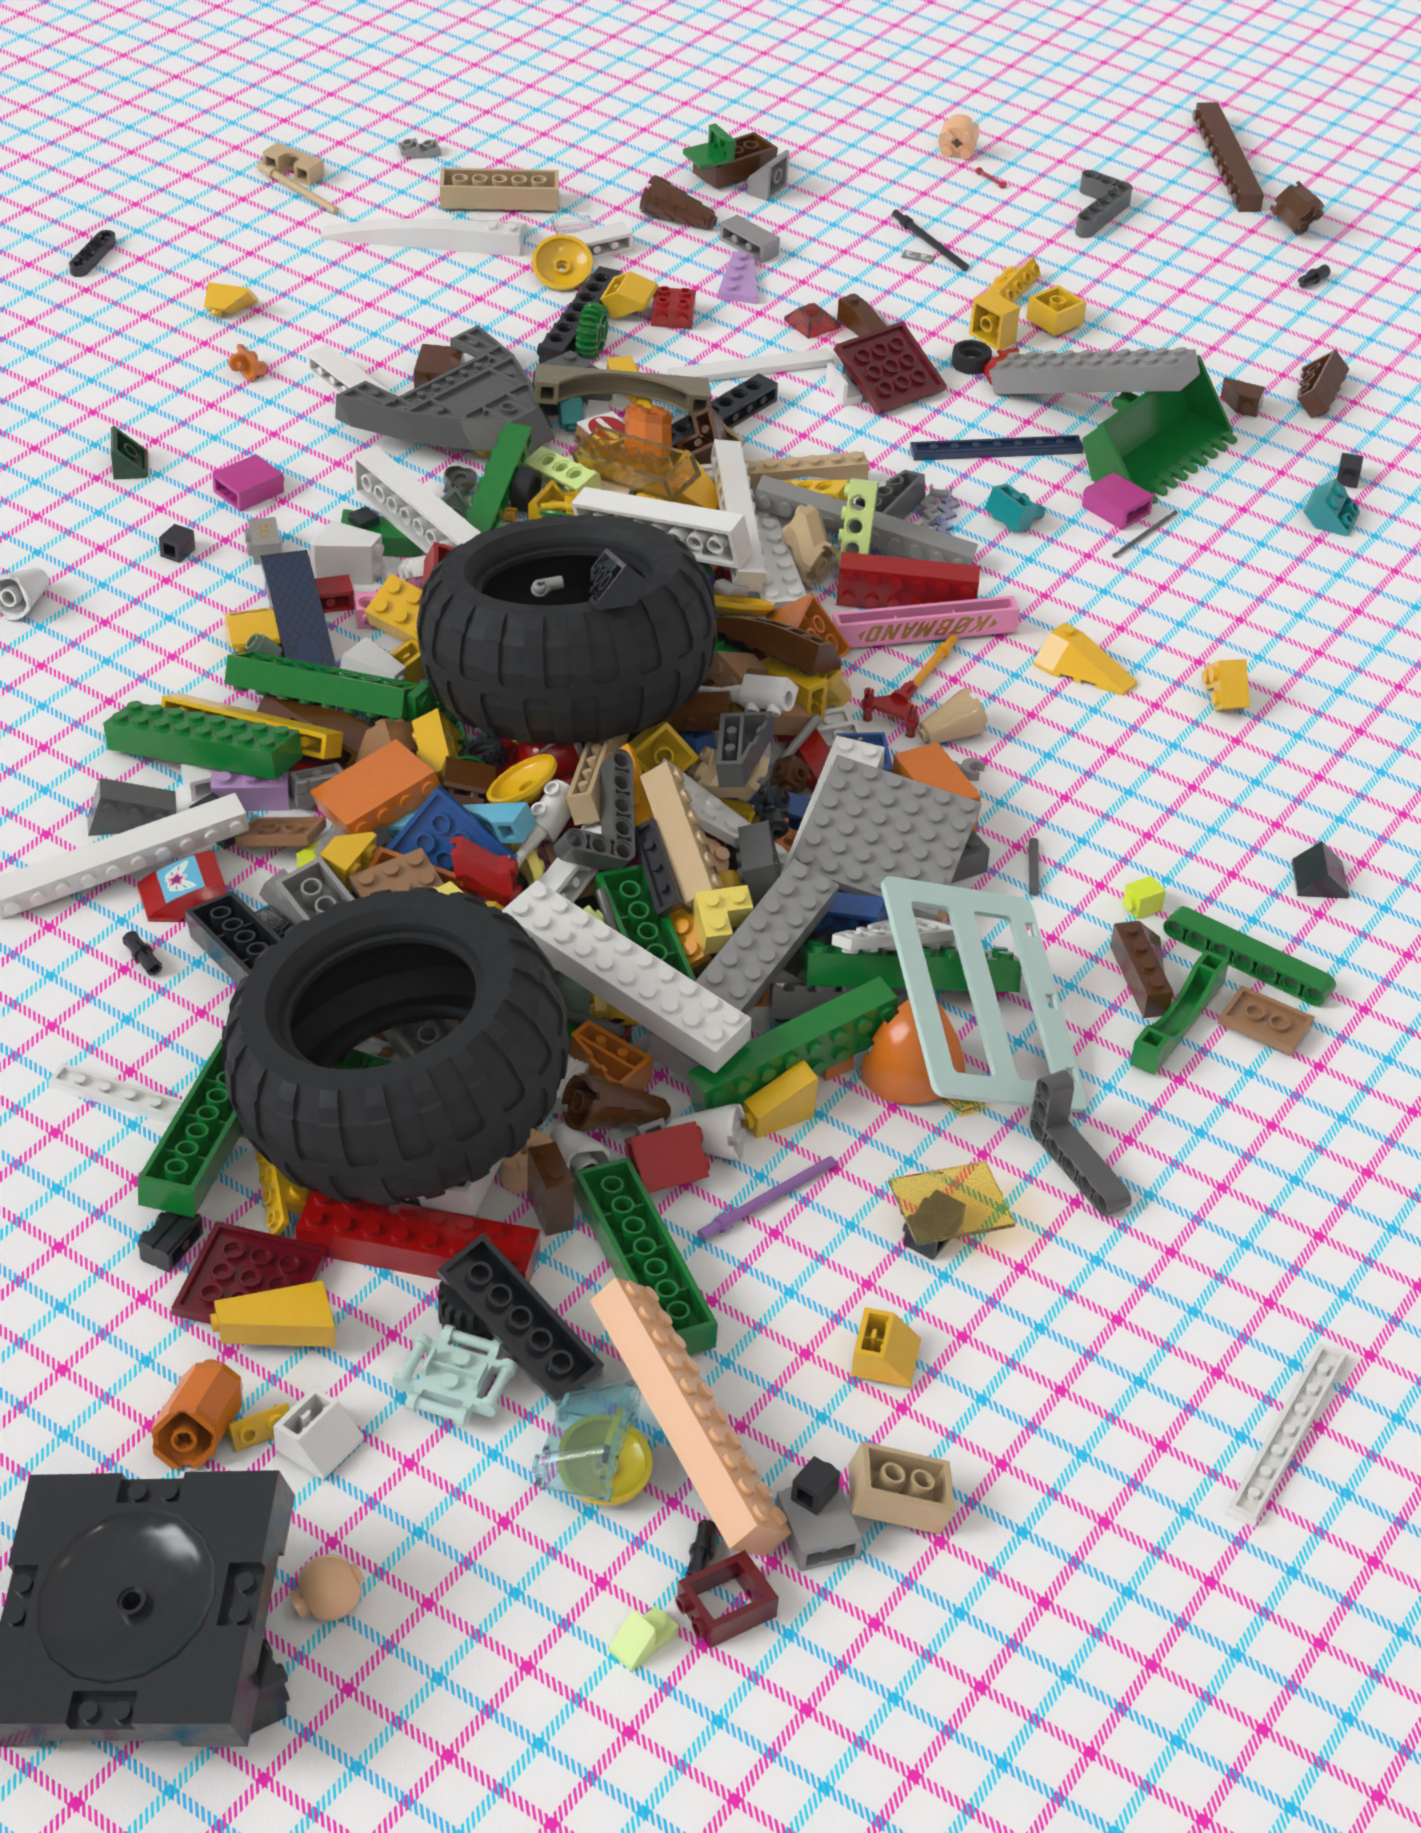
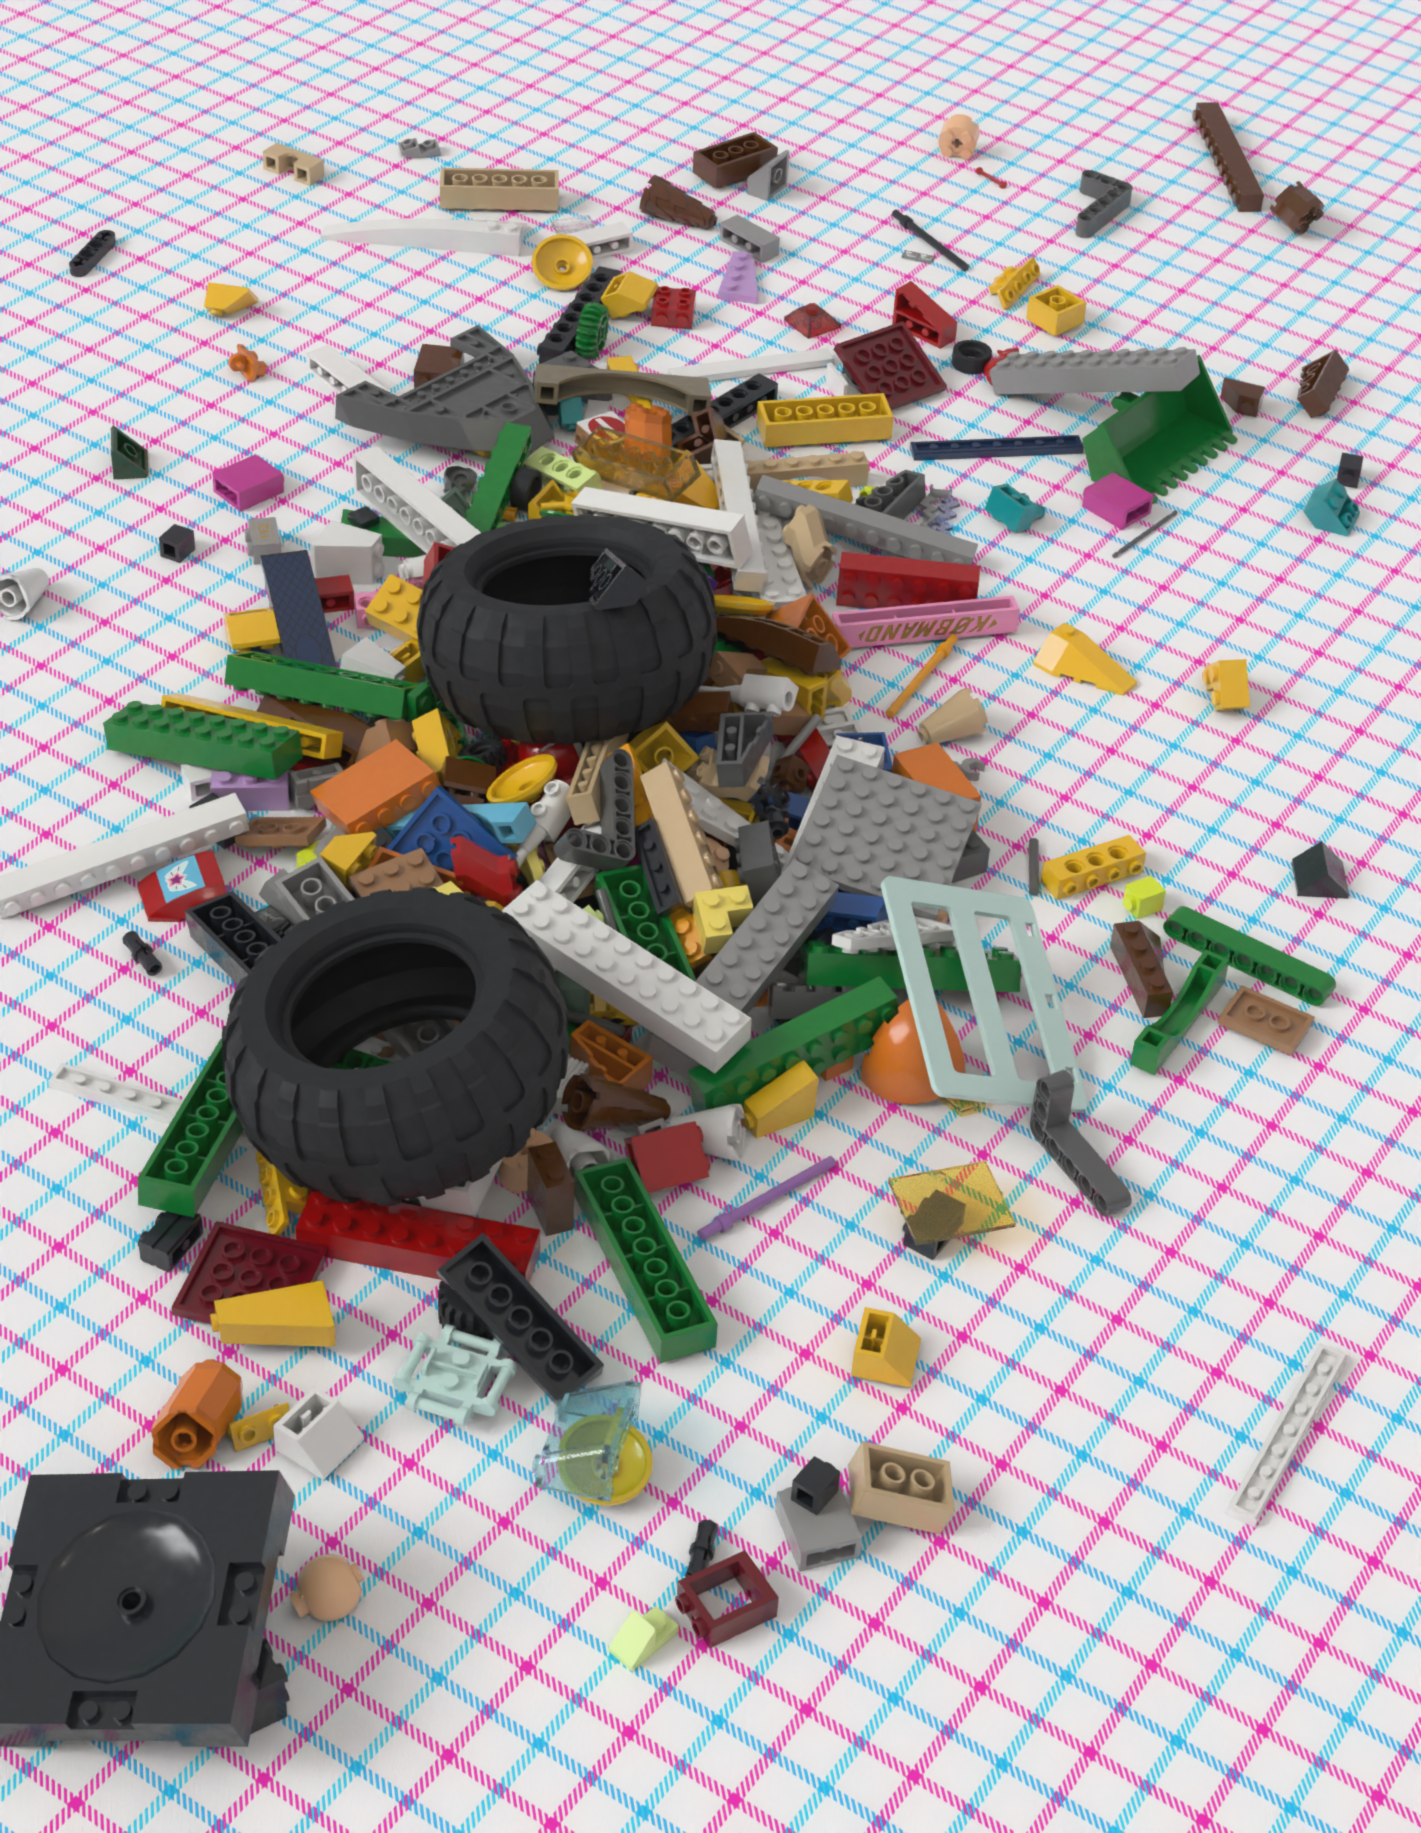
(126, 806): dark grey wedge -> none
(263, 644): sand green brick -> none
(273, 173): tan bar -> none
(543, 586): light grey arm -> none
(691, 1418): light nougat brick -> none
(716, 152): green bracket -> none
(729, 589): light grey arm -> none
(824, 420): none -> yellow brick
(859, 315): reddish brown wedge -> none
(868, 491): yellowish green brick -> none
(895, 705): red axle -> none
(923, 316): none -> red wedge
(994, 320): yellow brick -> none
(1093, 867): none -> yellow brick
(1314, 276): black axle -> none

